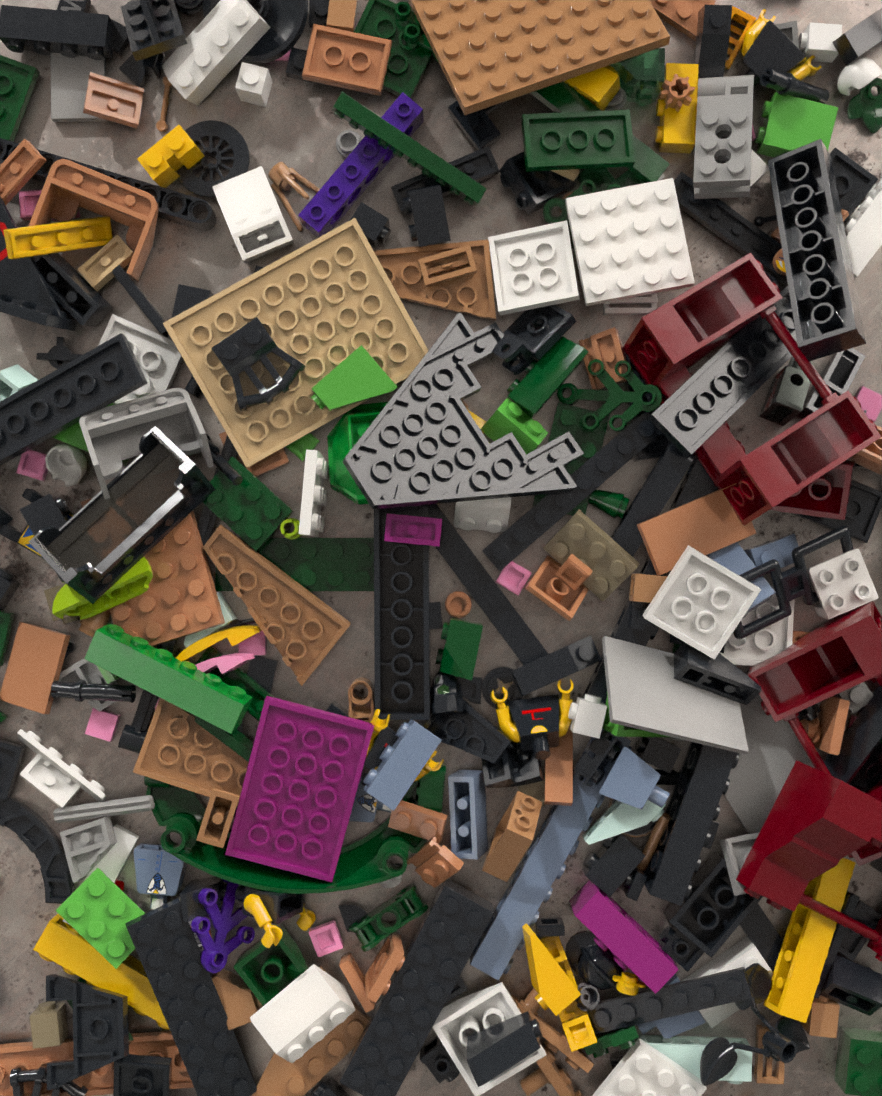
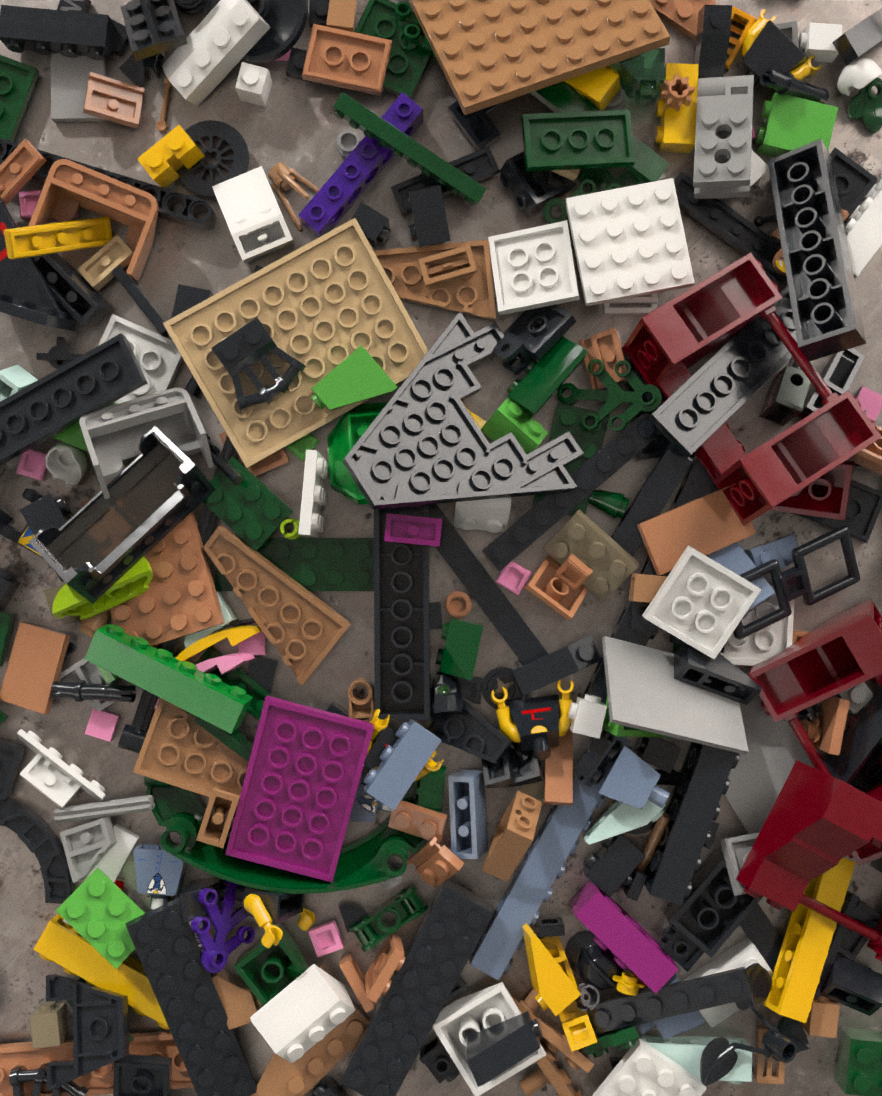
(842, 584): white bracket -> none

